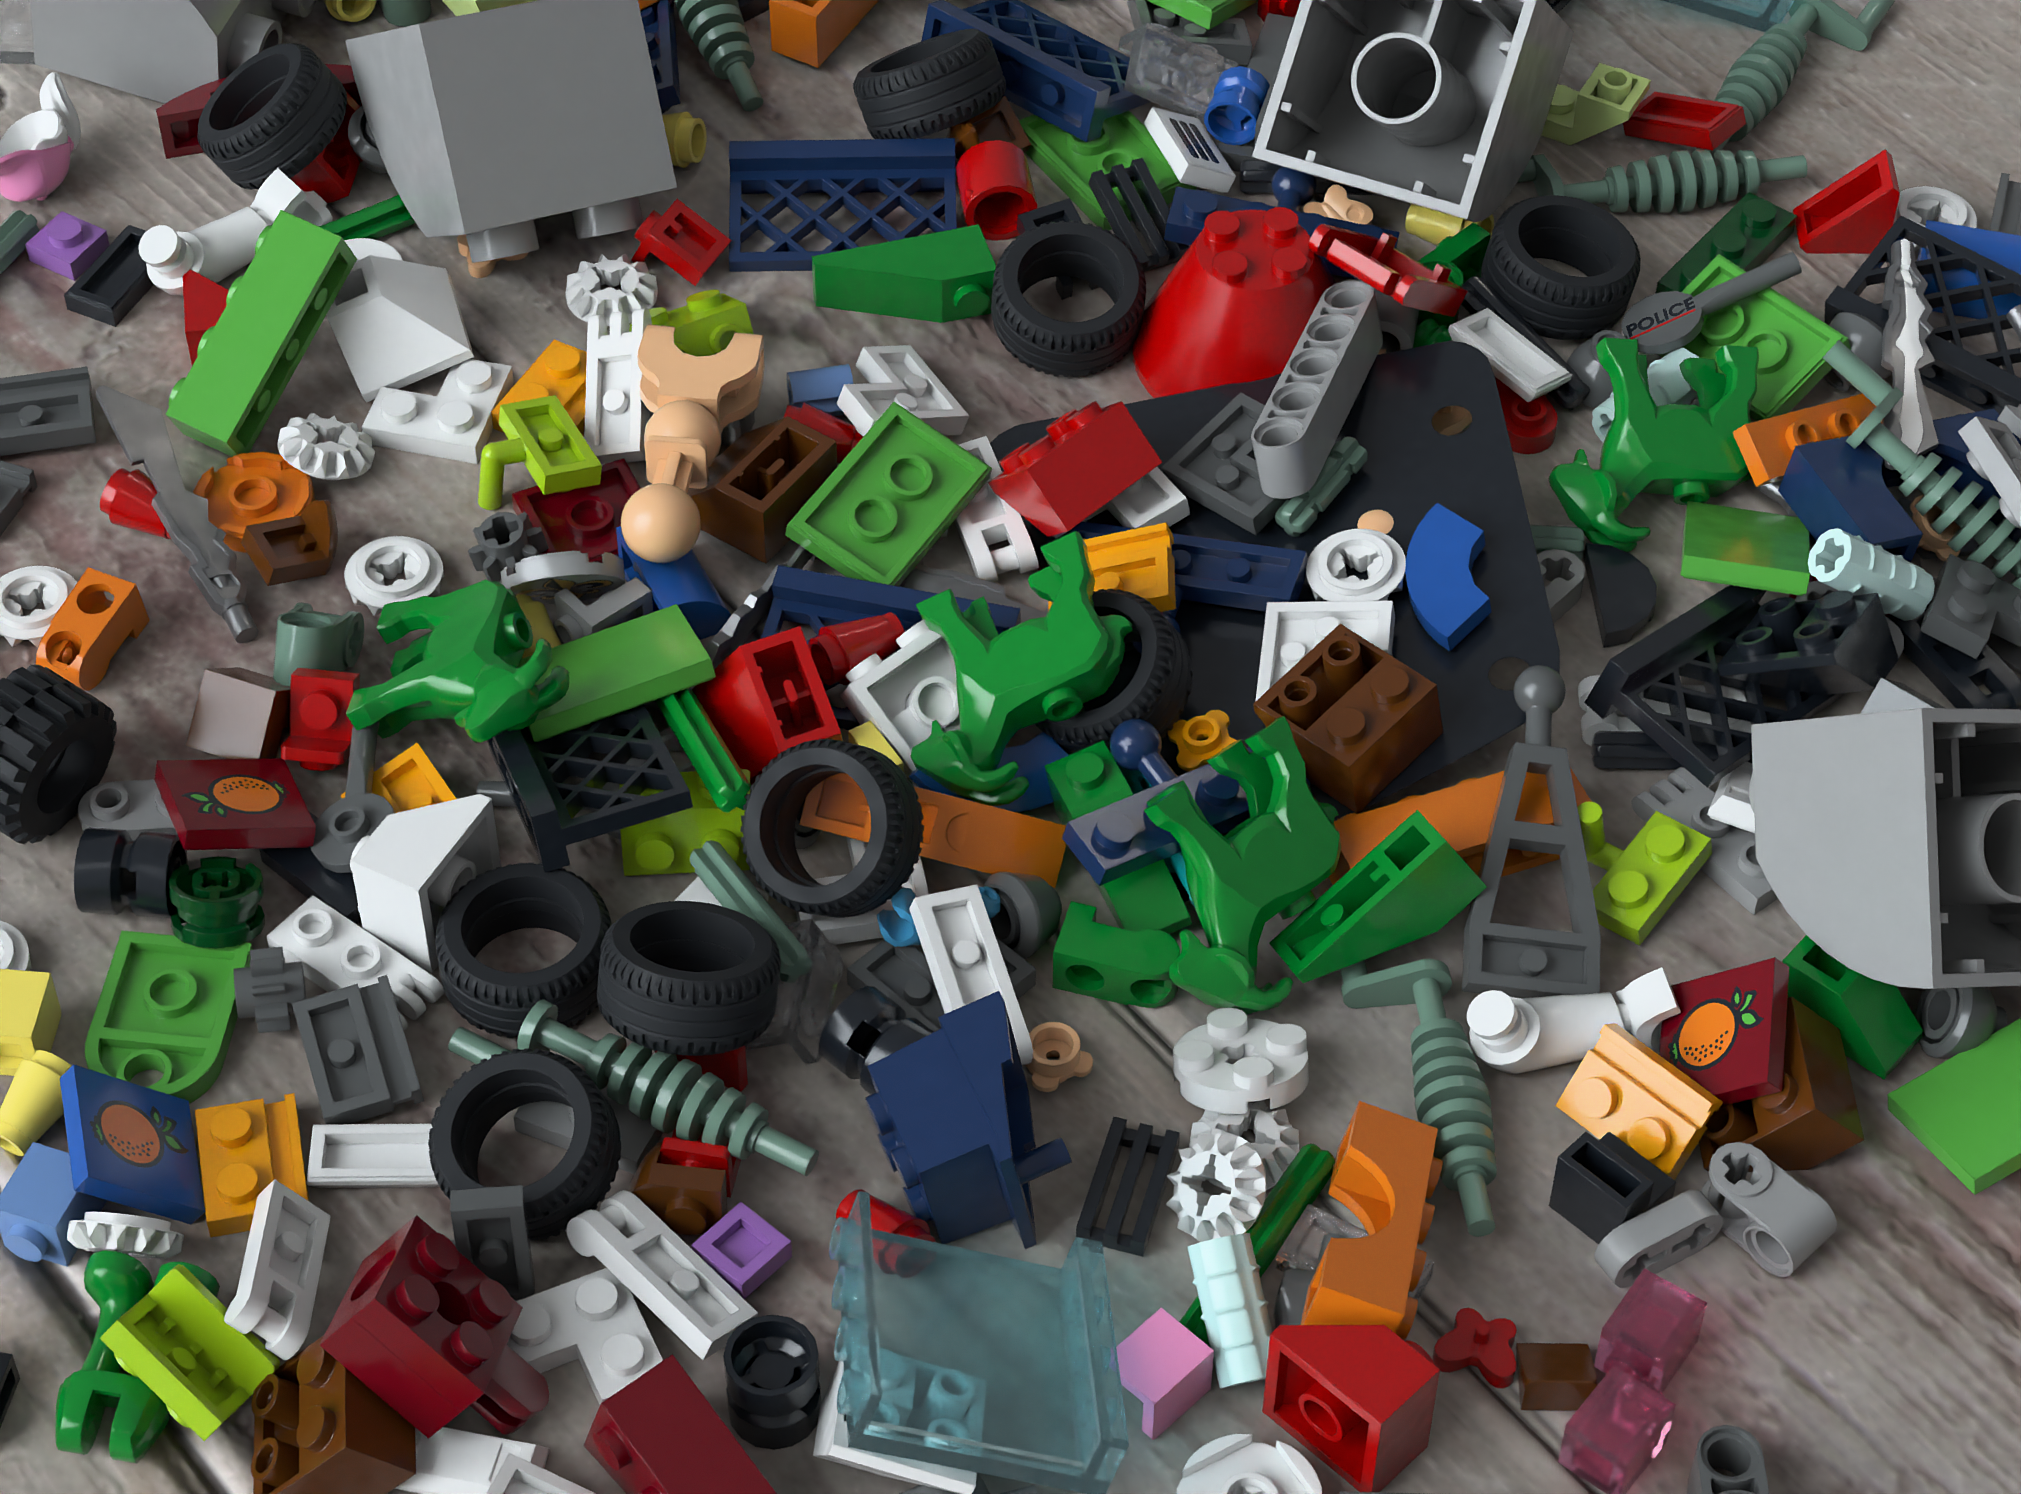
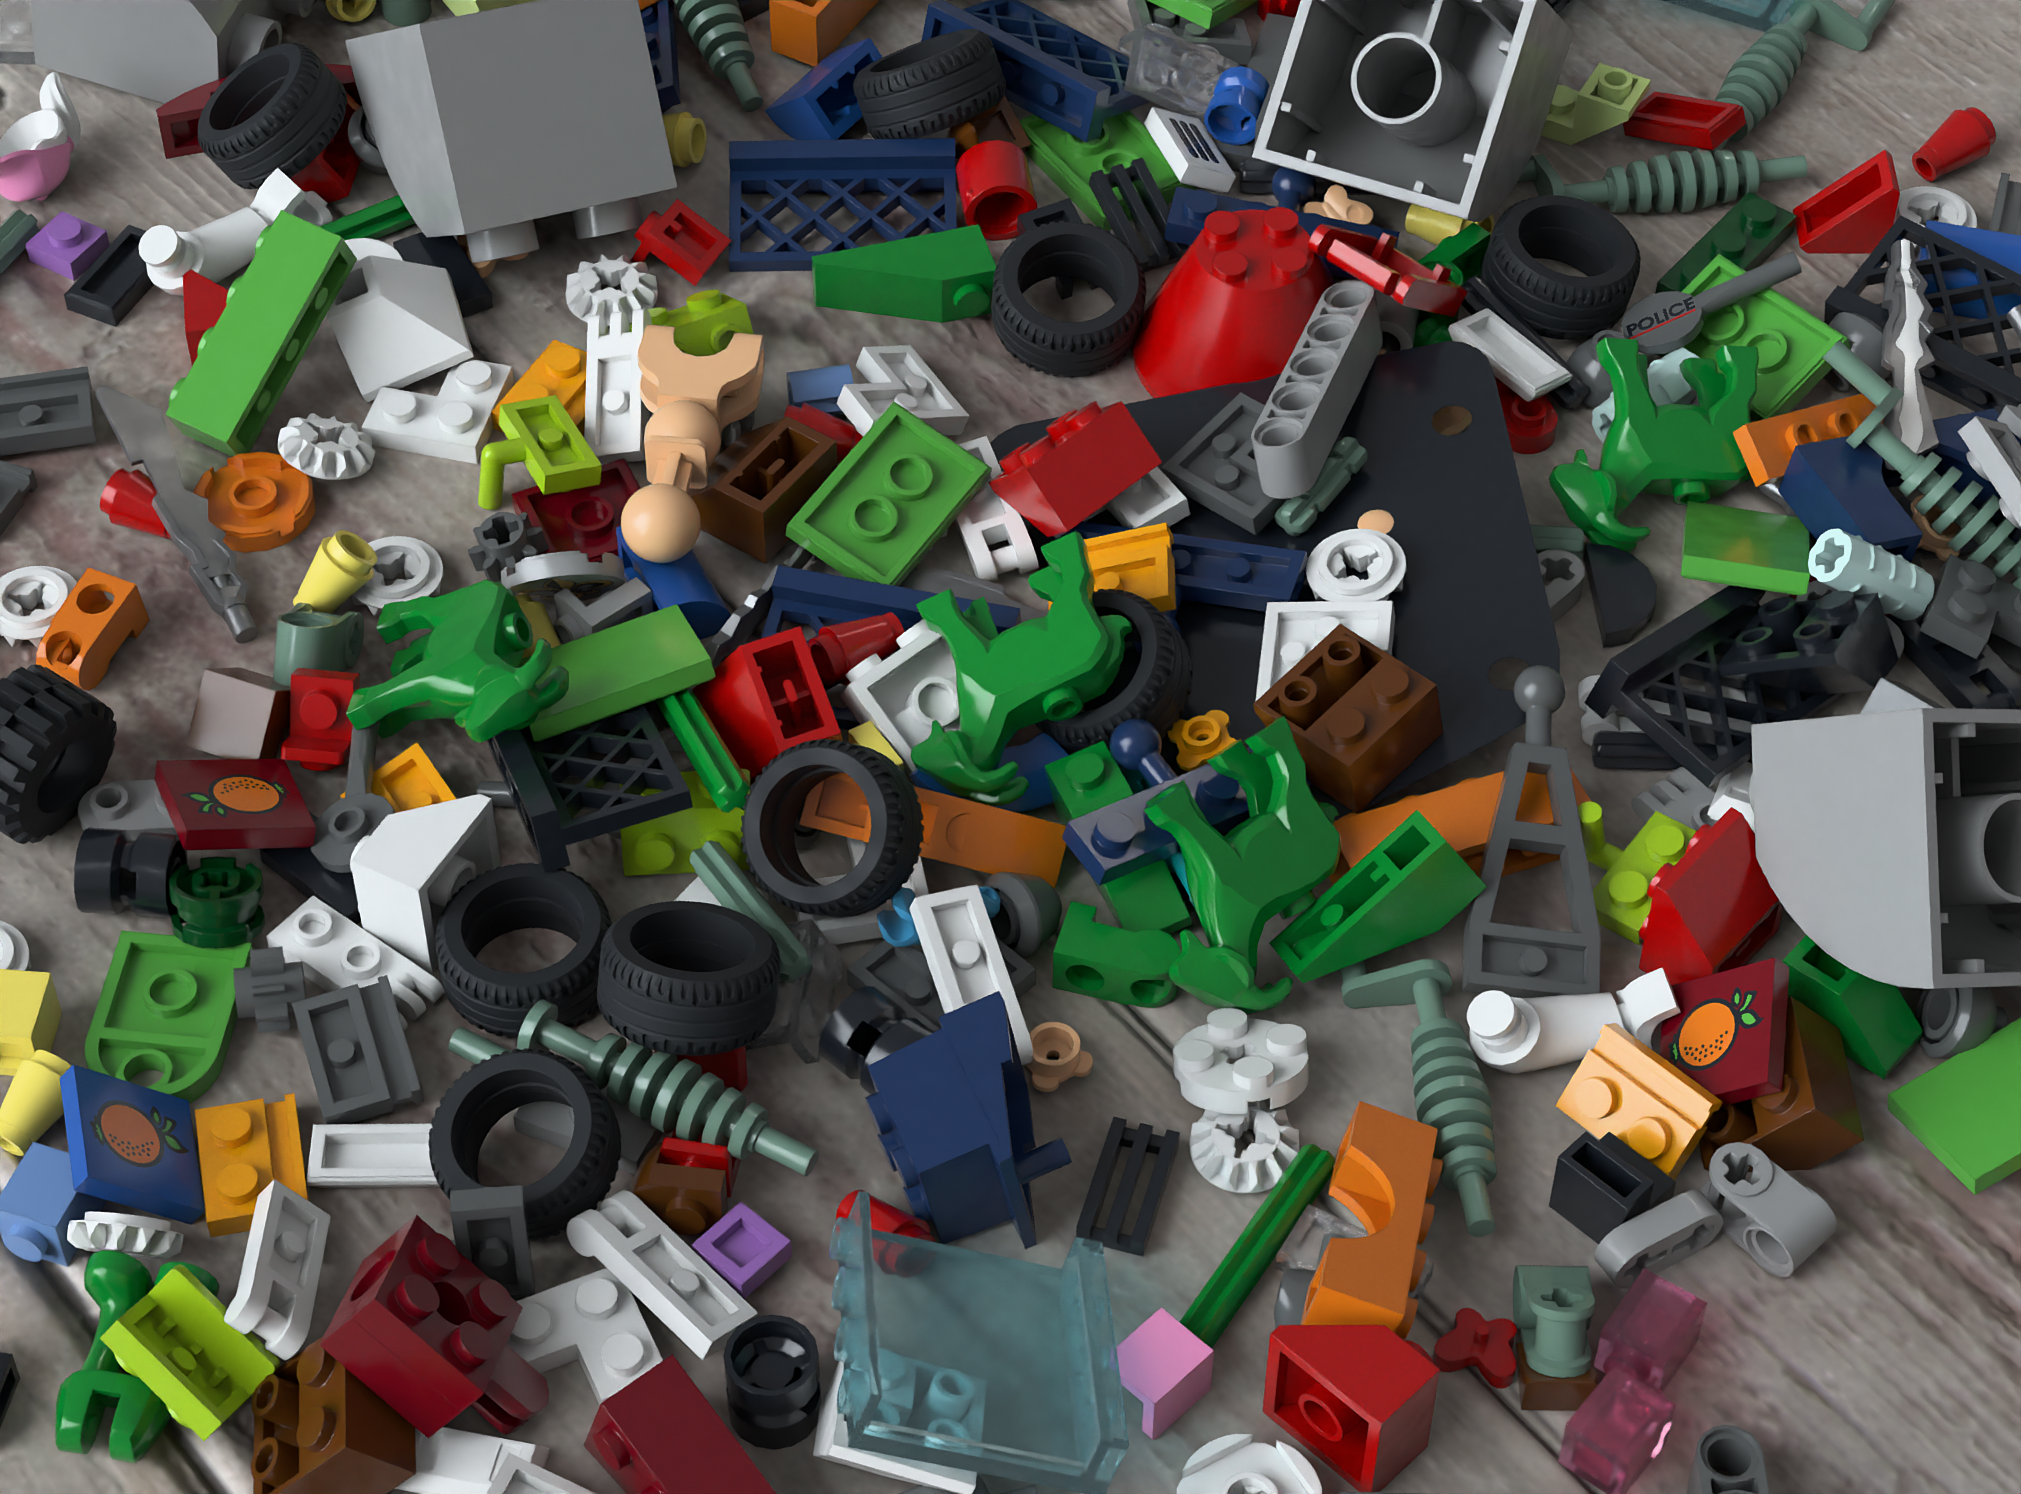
(294, 545): reddish brown plate -> none
(337, 571): none -> light yellow cone
(446, 253): none -> black tile
(824, 100): none -> blue brick
(1231, 1162): white gear -> none
(1232, 1307): light aqua axle -> none
(1441, 578): blue tile -> none
(1553, 1314): none -> sand green piece
(1710, 905): none -> red slope
(1956, 143): none -> red cone

